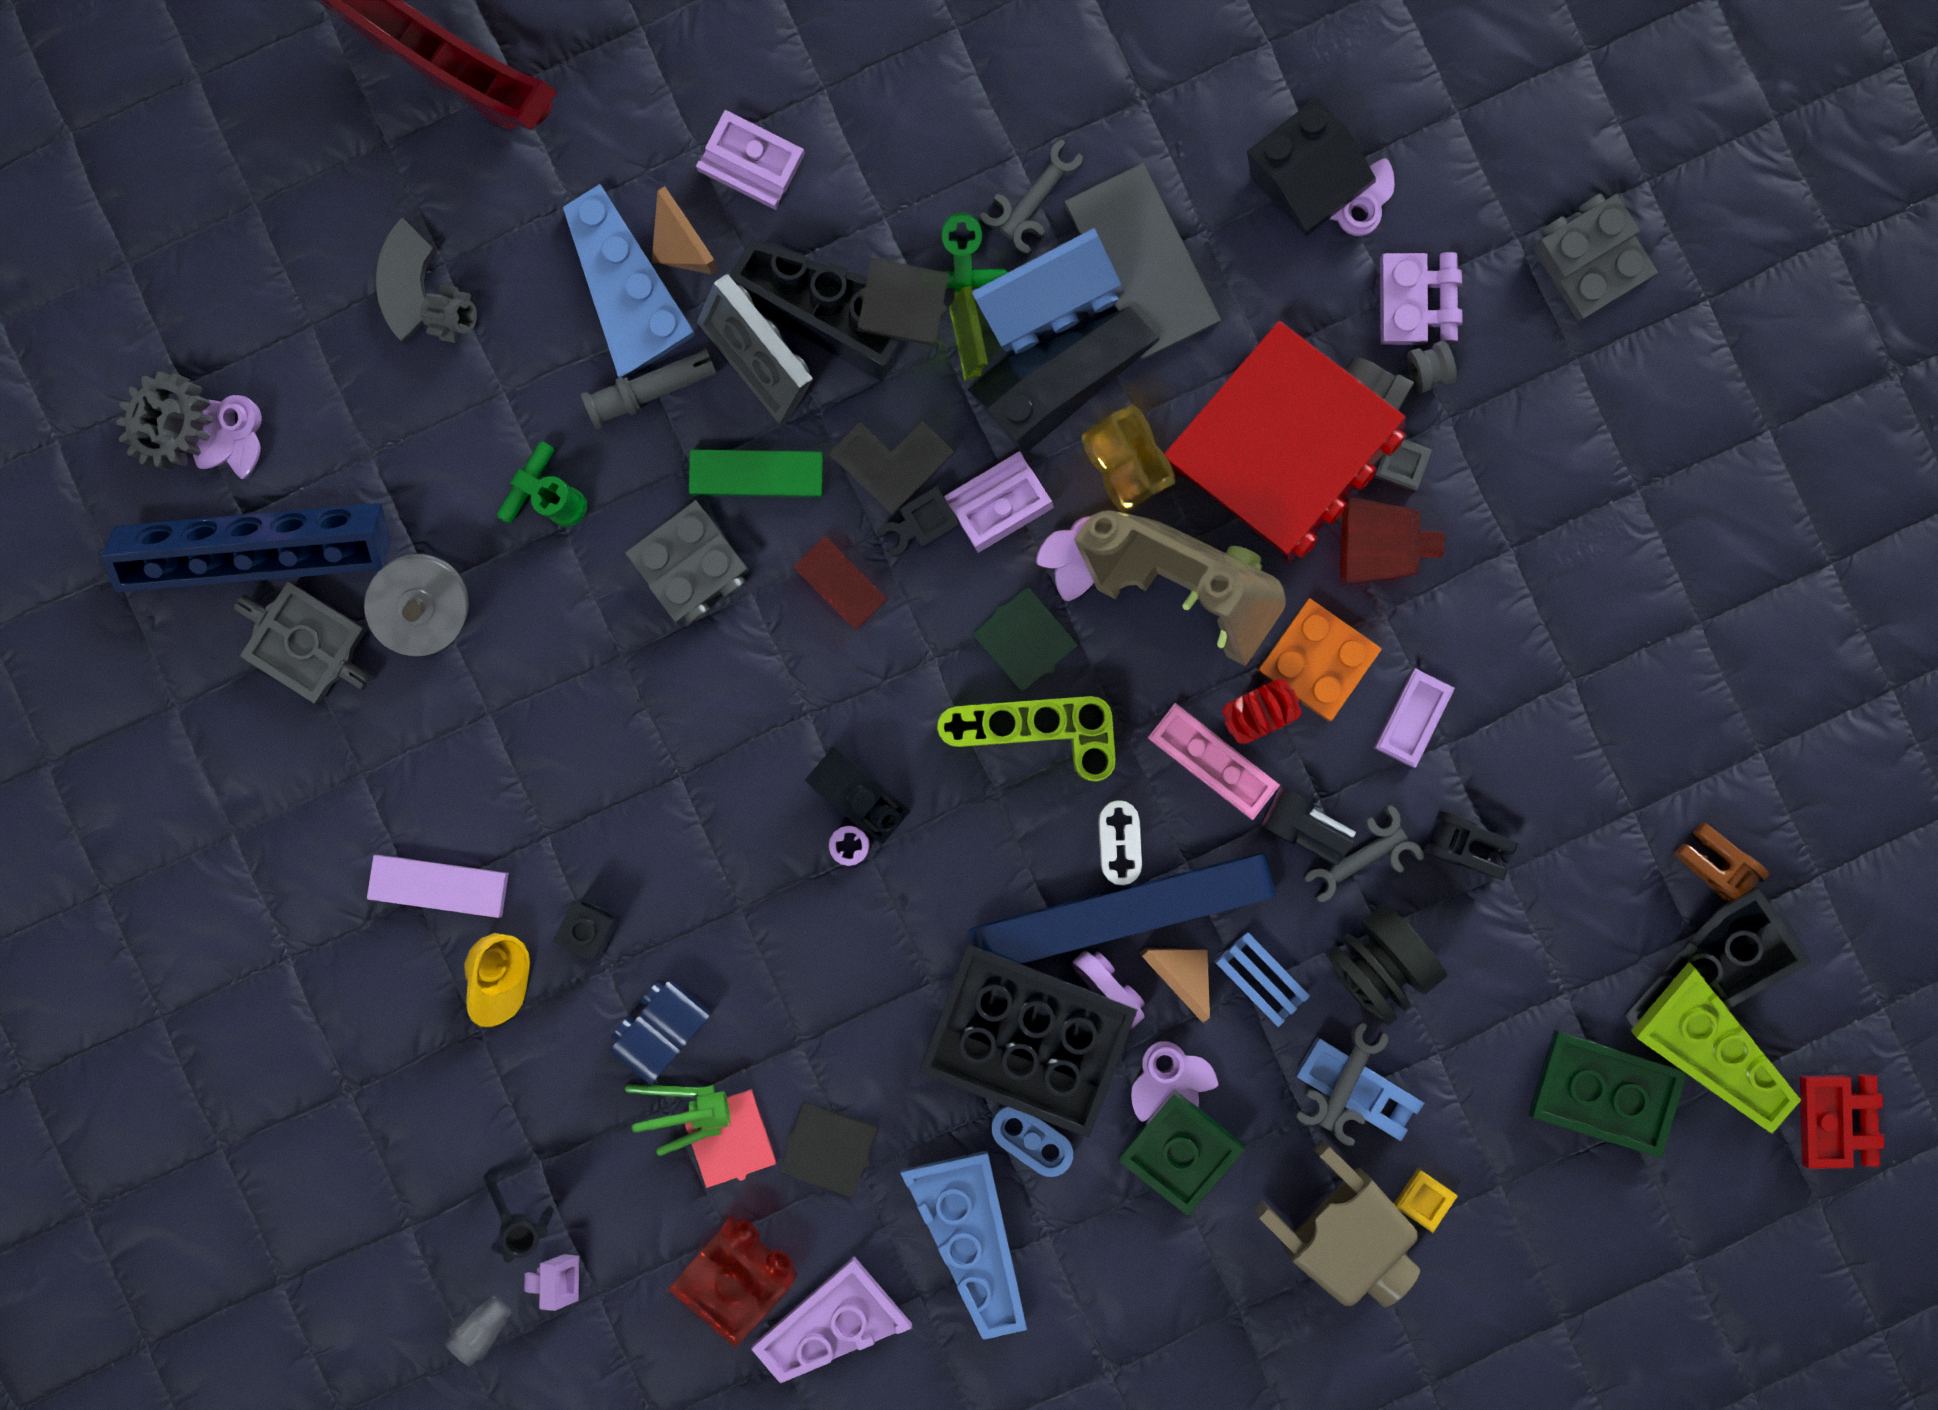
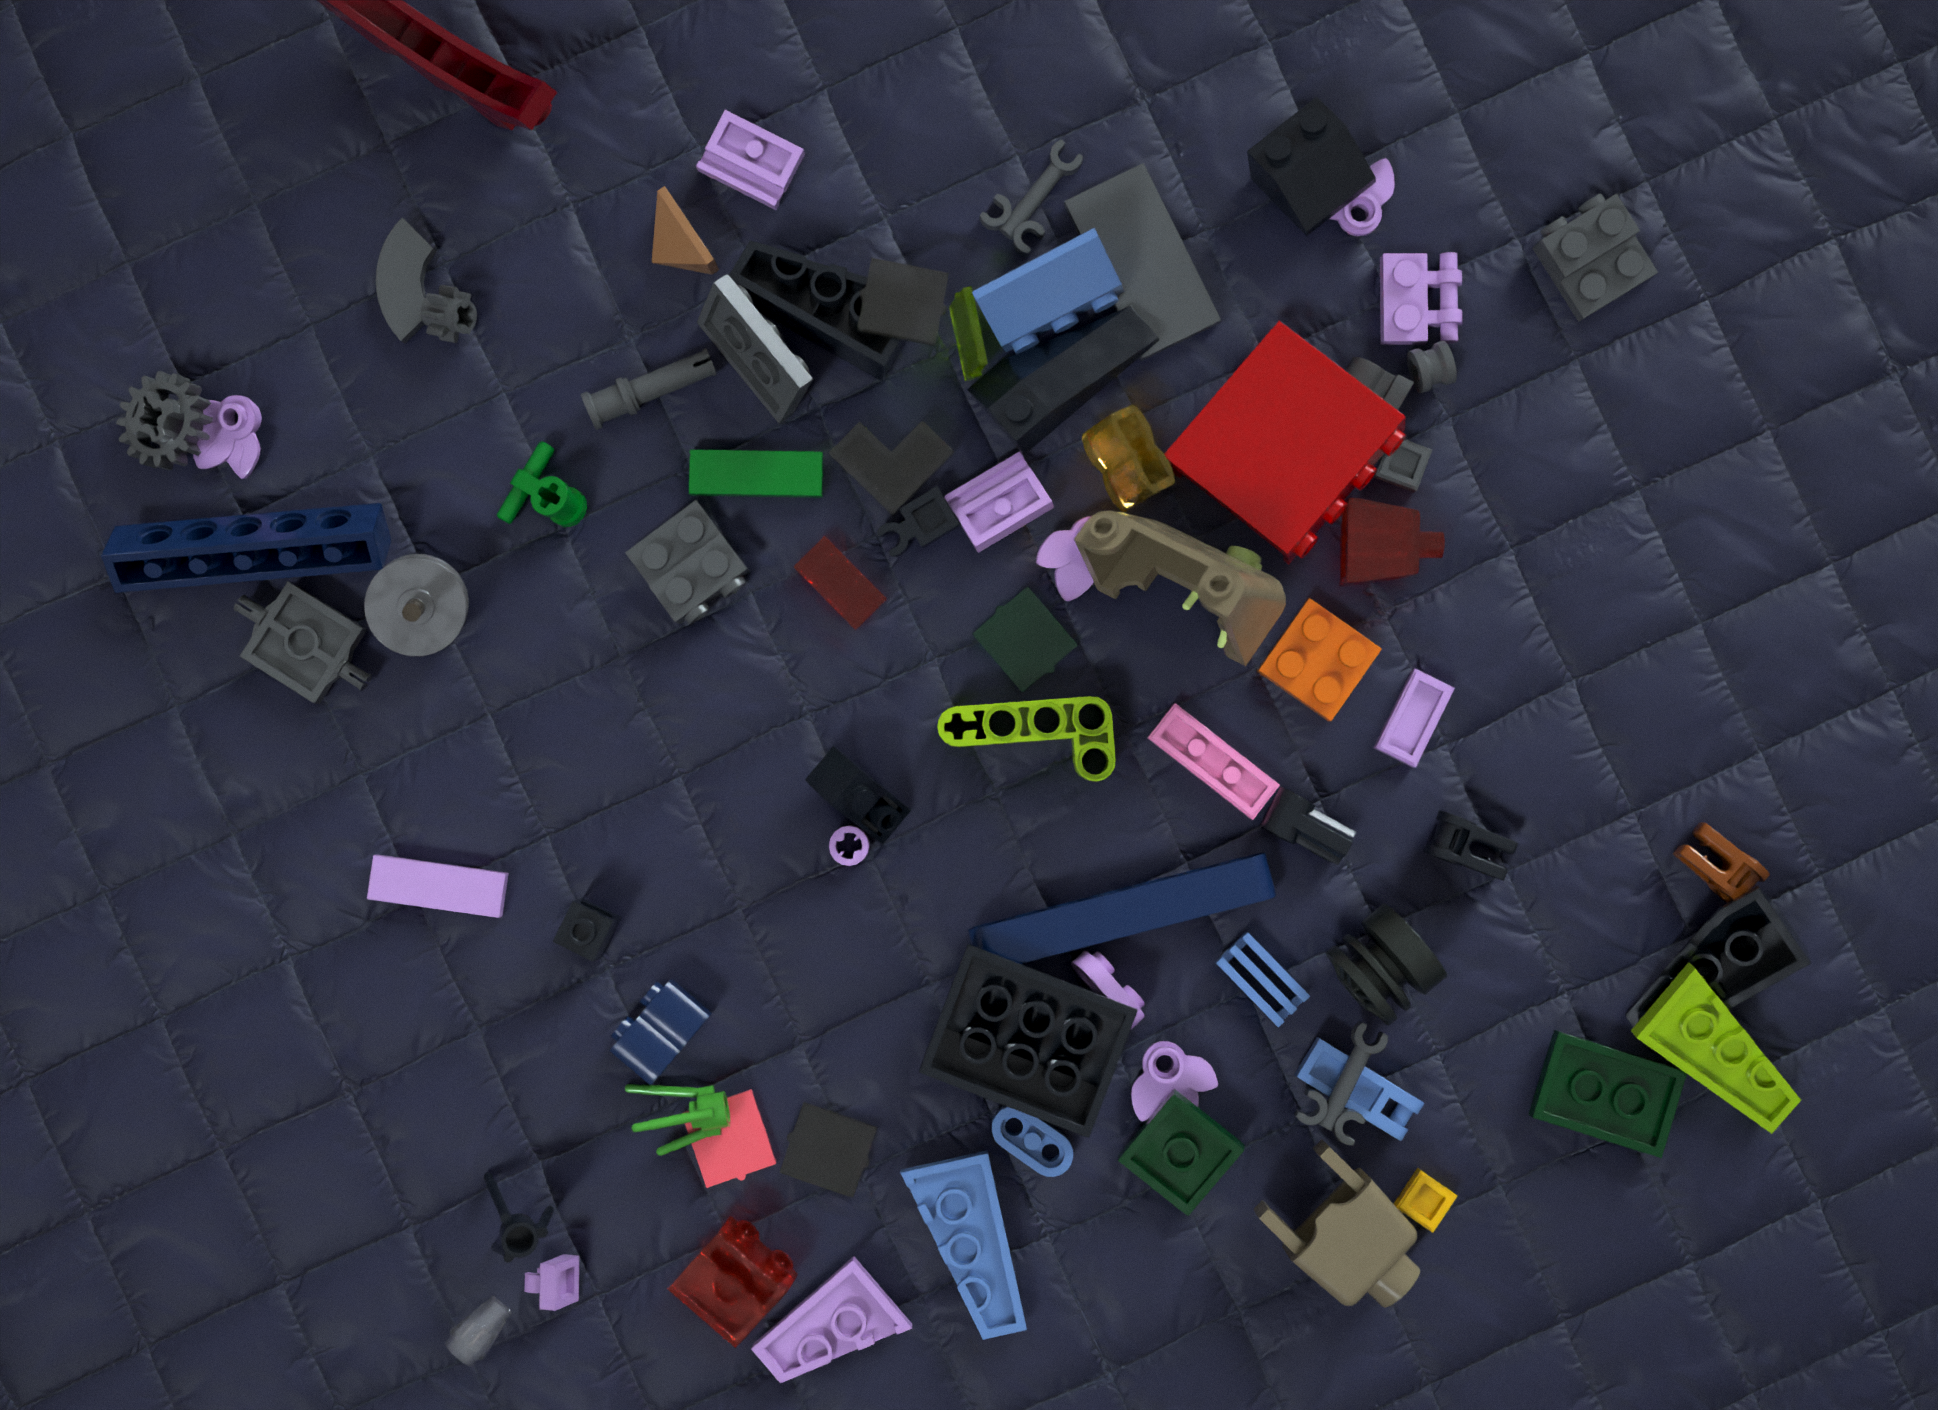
(496, 979): yellow cap -> none
(628, 294): medium blue wing -> none
(963, 275): green piece -> none
(1131, 842): white beam -> none
(1185, 974): medium nougat slope -> none
(1261, 711): red gear -> none
(1392, 841): dark grey bar -> none
(1827, 1121): red plate -> none

